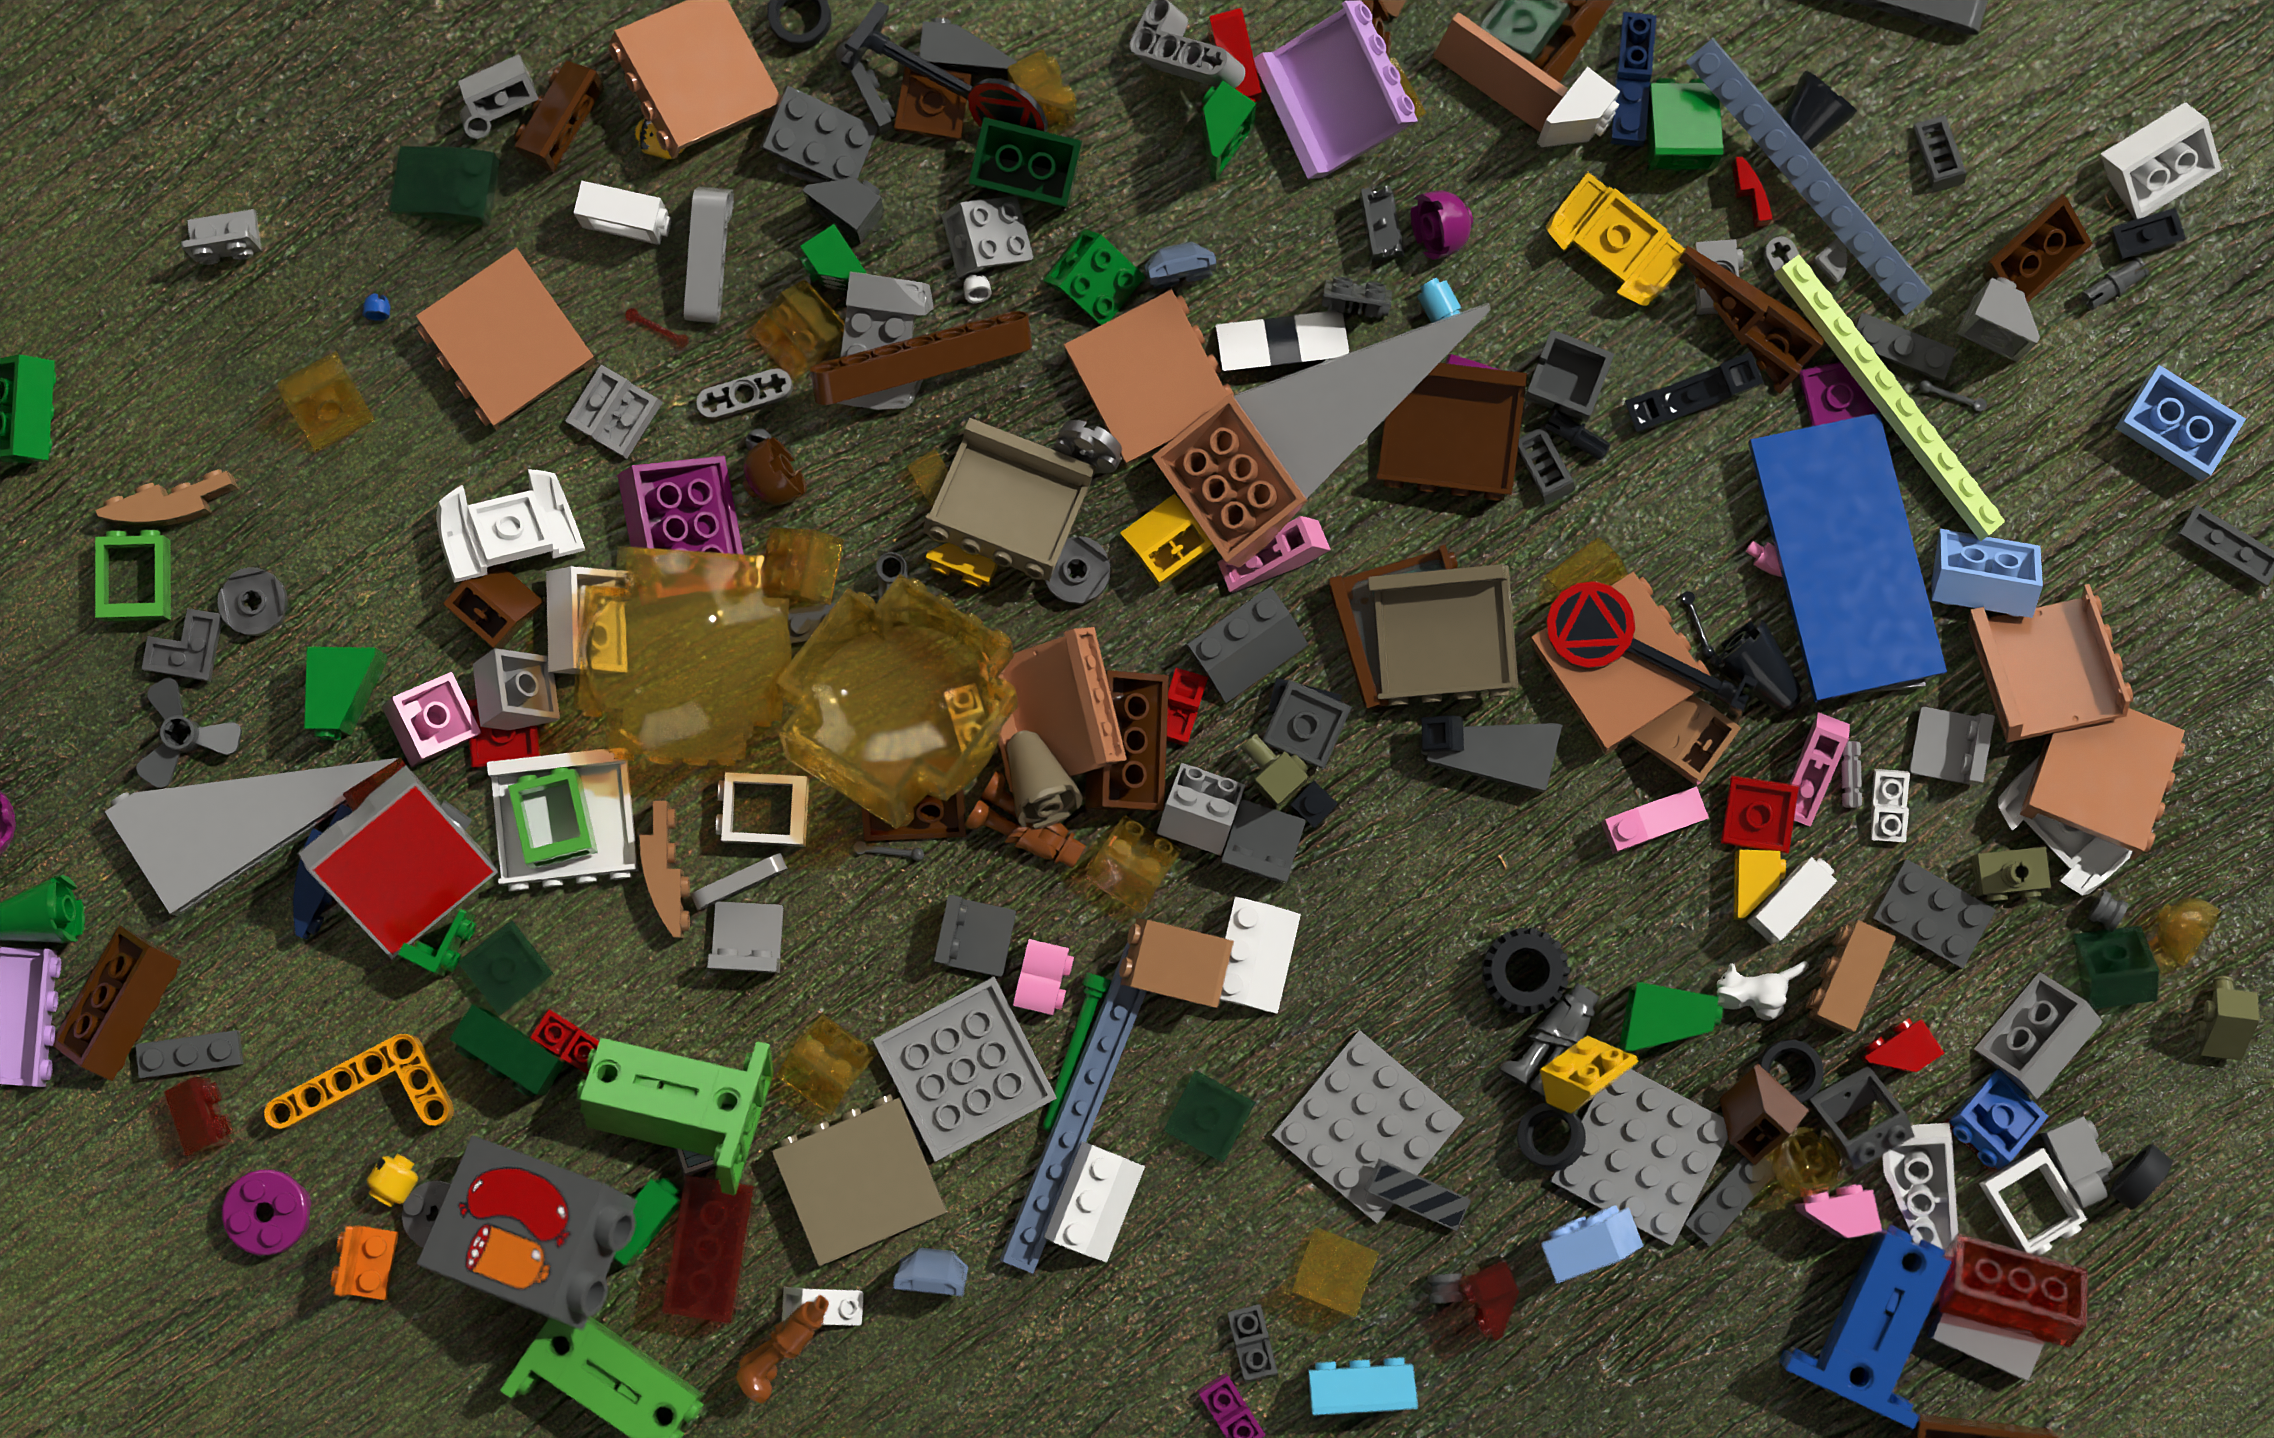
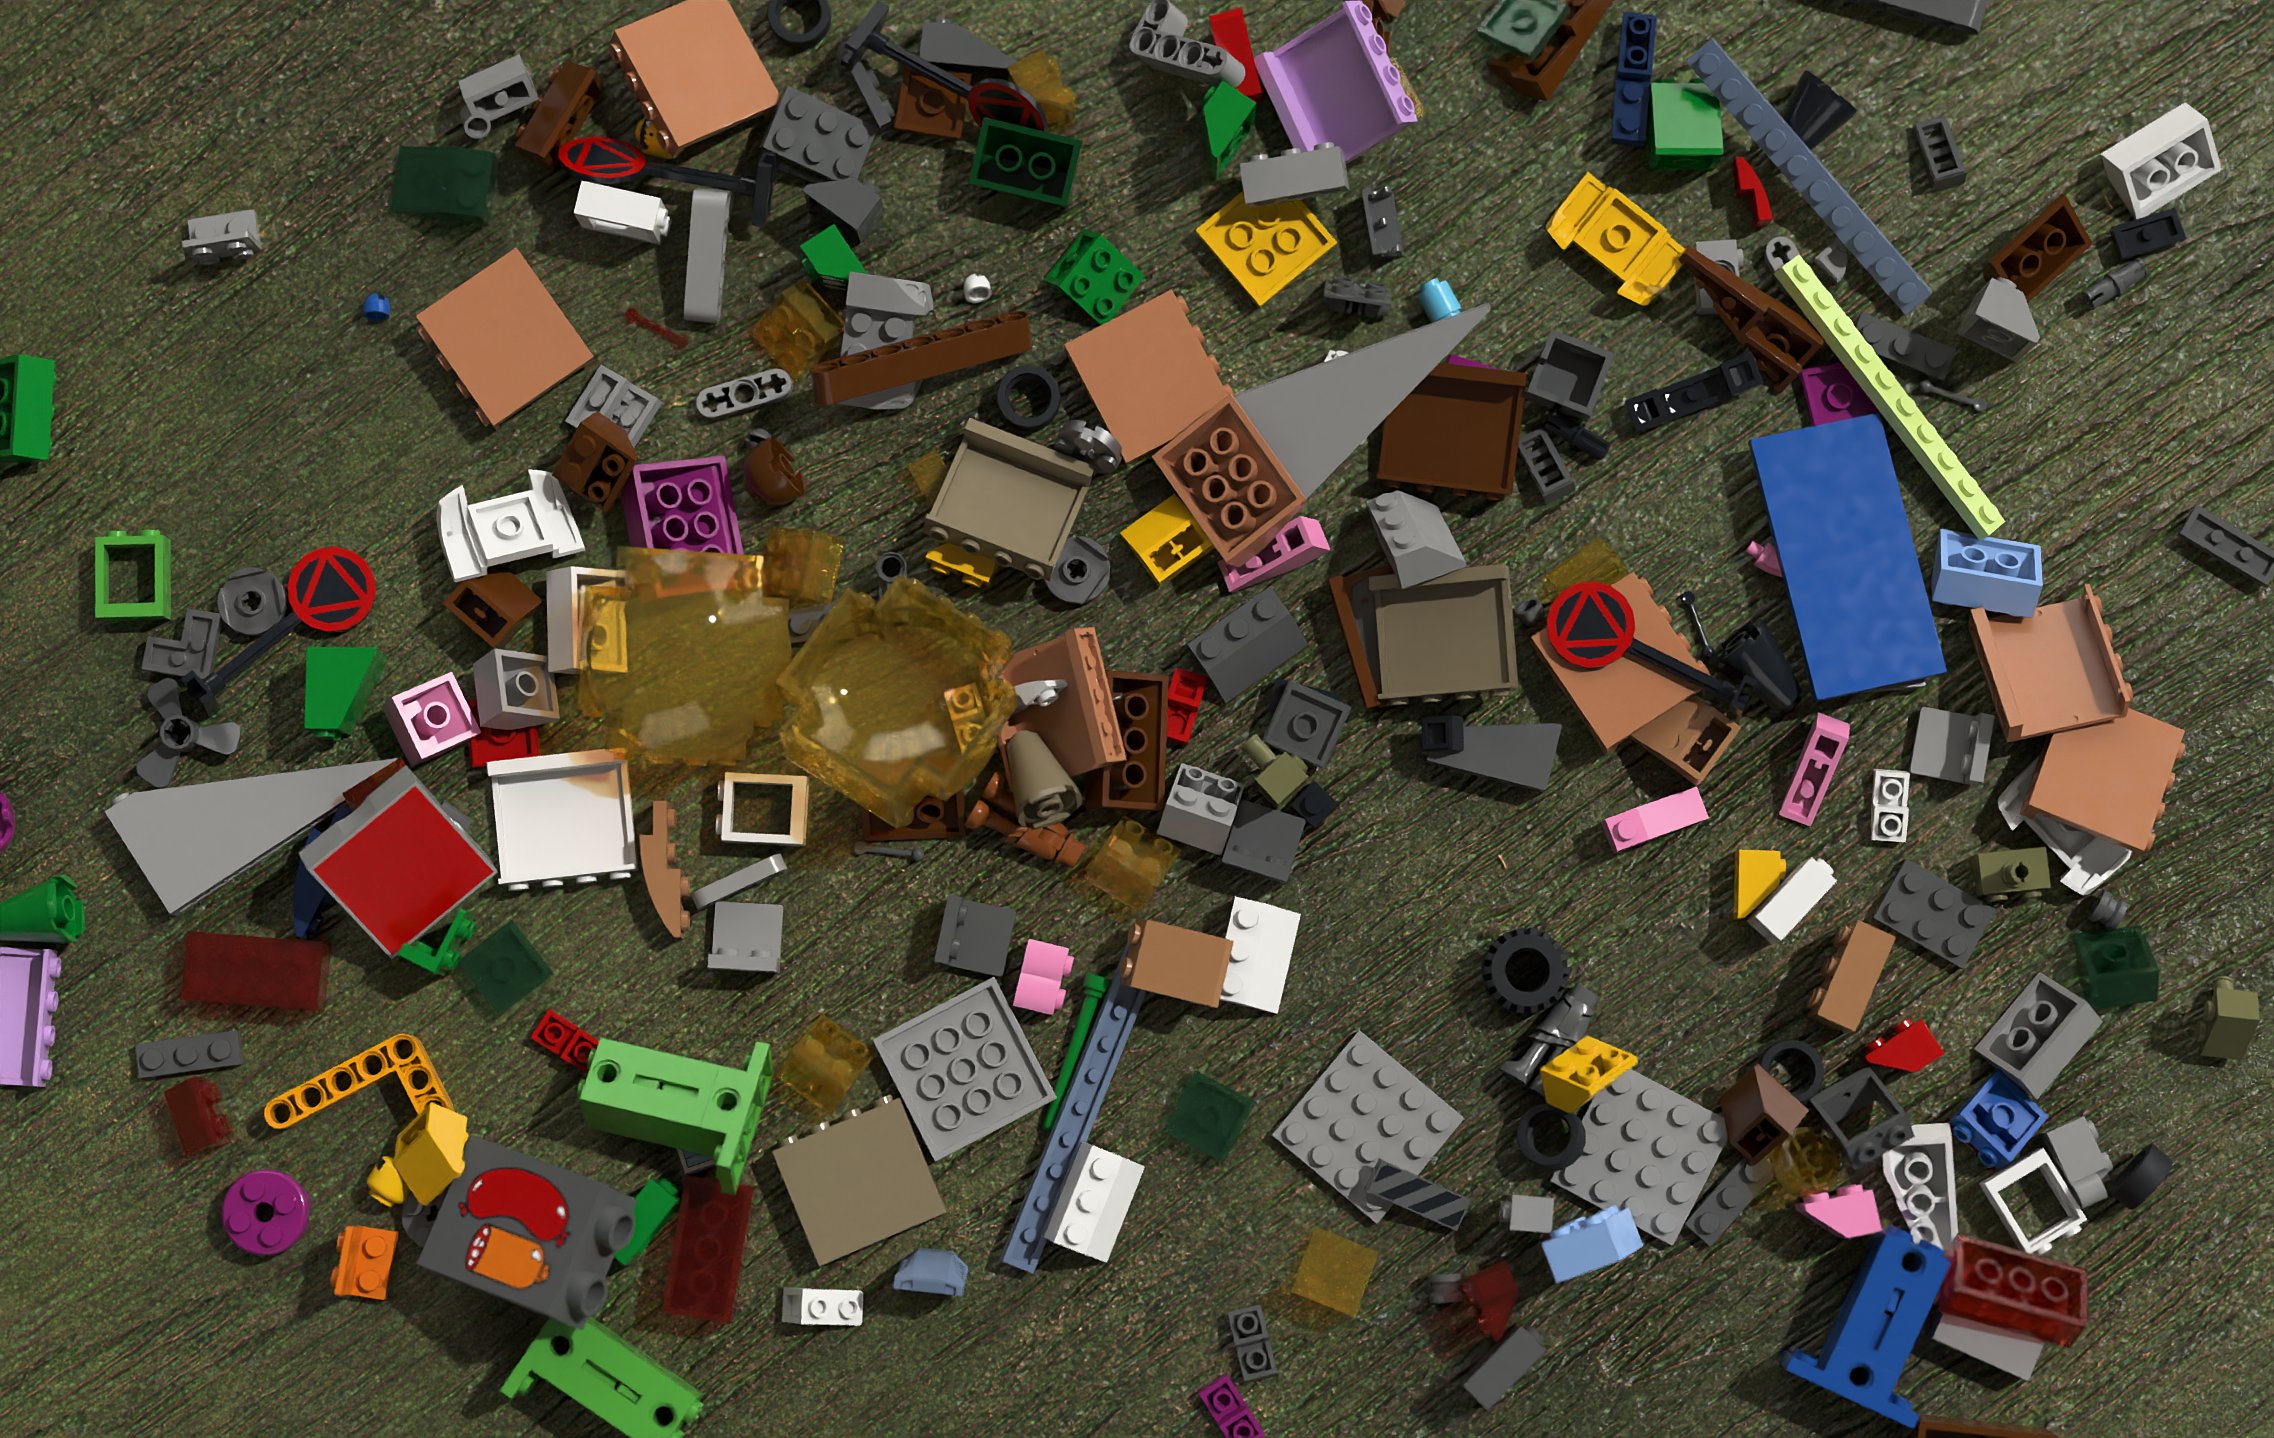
(116, 1003): reddish brown slope -> none
(156, 508): medium nougat slope -> none
(256, 971): none -> clear red brick
(325, 401): clear yellow slope -> none
(327, 592): none -> piece
(431, 1151): none -> yellow slope
(507, 1051): dark green brick -> none
(561, 850): bright green window -> none
(597, 461): none -> reddish brown slope
(619, 162): none -> black piece
(787, 1341): dark orange piece -> none
(986, 234): light grey bracket -> none
(1022, 373): none -> black tyre
(1038, 692): none -> white slope
(1179, 261): sand blue slope -> none
(1265, 244): none -> yellow plate
(1282, 340): white sticker -> none
(1294, 175): none -> light grey brick
(1362, 1387): medium azure slope -> none
(1414, 538): none -> light grey slope
(1441, 223): magenta cylinder -> none
(1499, 71): nougat tile -> none
(1503, 1365): none -> dark grey window
(1527, 1213): none -> light grey brick
(1530, 612): none -> dark grey hinge
(1581, 112): white slope -> none
(1665, 1015): green slope -> none
(1760, 814): red plate -> none
(1763, 993): white animal -> none
(1851, 775): light grey axle -> none
(2180, 423): light blue brick -> none
(2185, 927): clear yellow cylinder -> none

